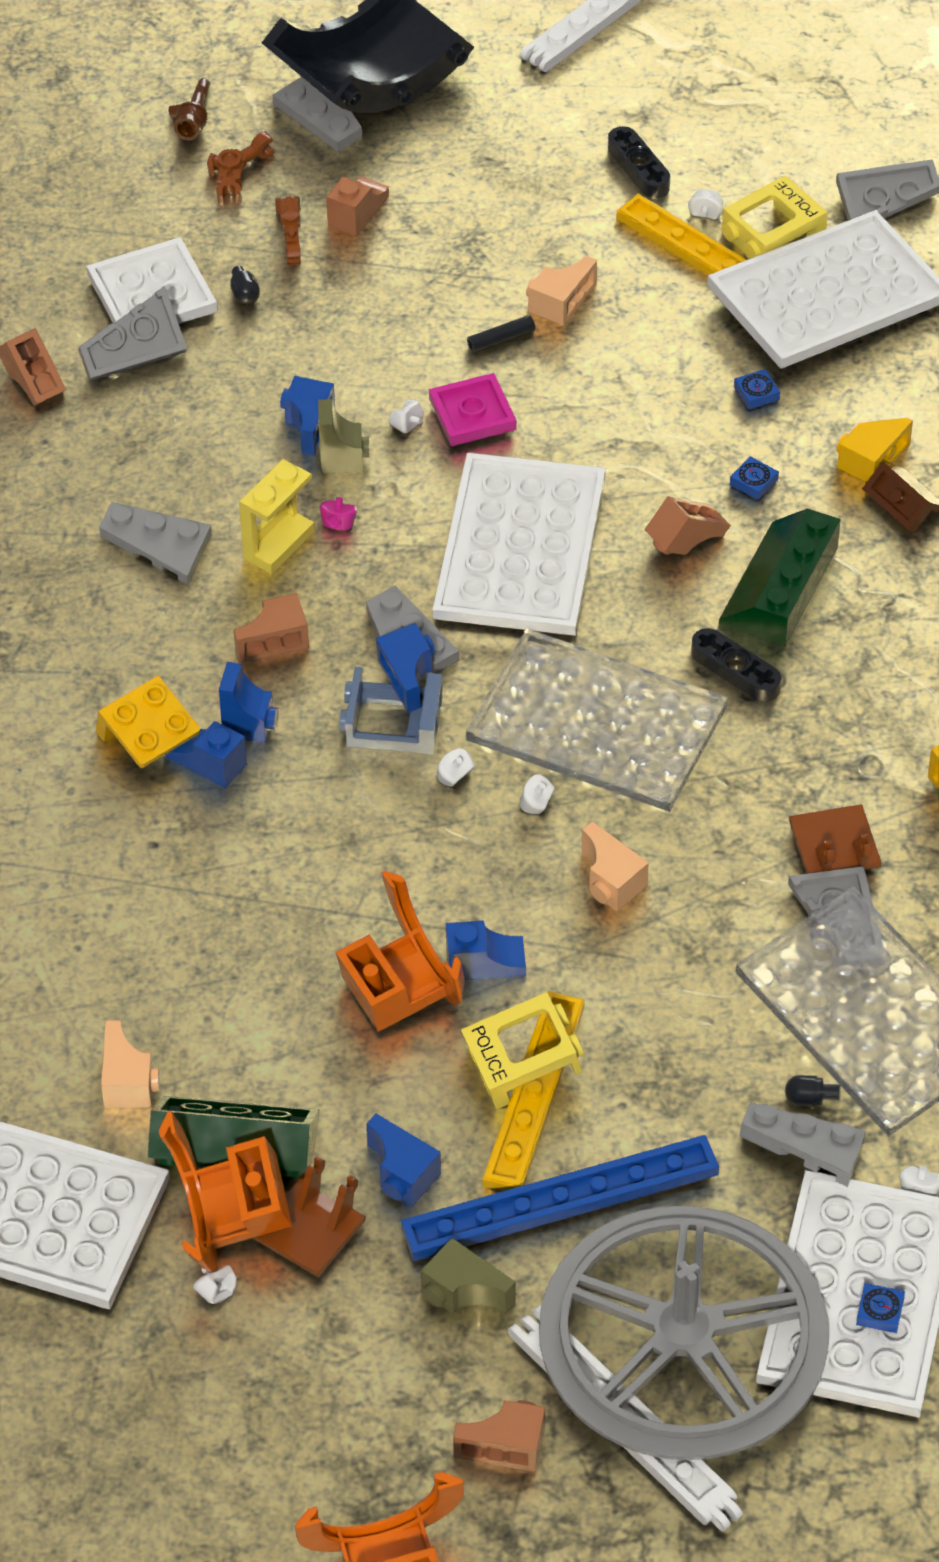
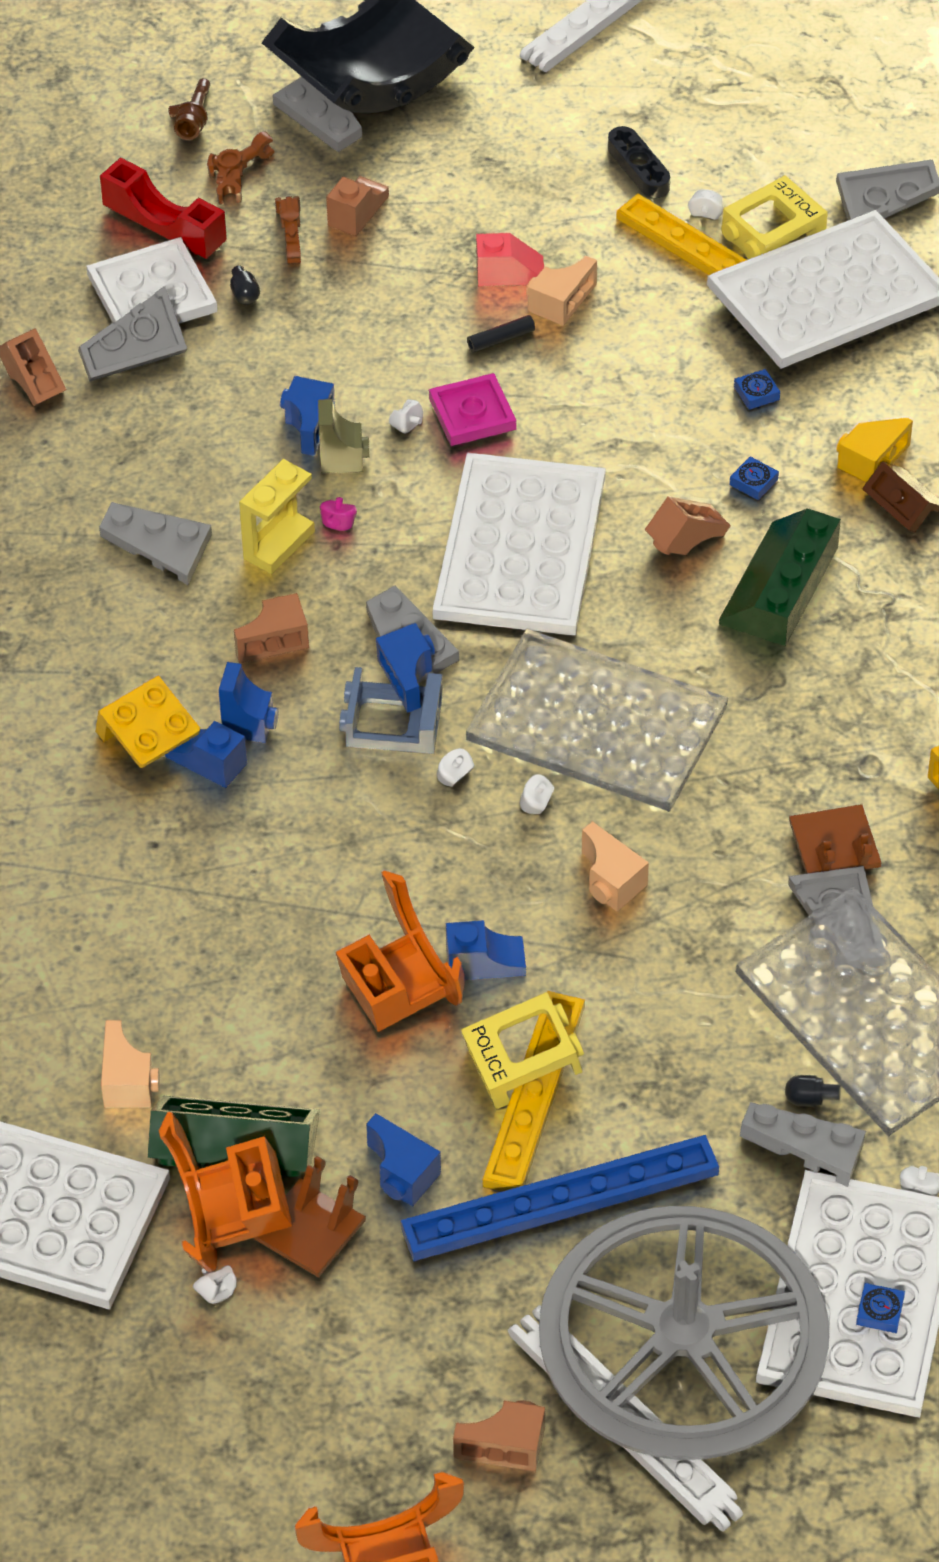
(132, 194): none -> red arch
(464, 1279): olive arch -> none
(505, 260): none -> coral slope
(740, 678): black beam -> none

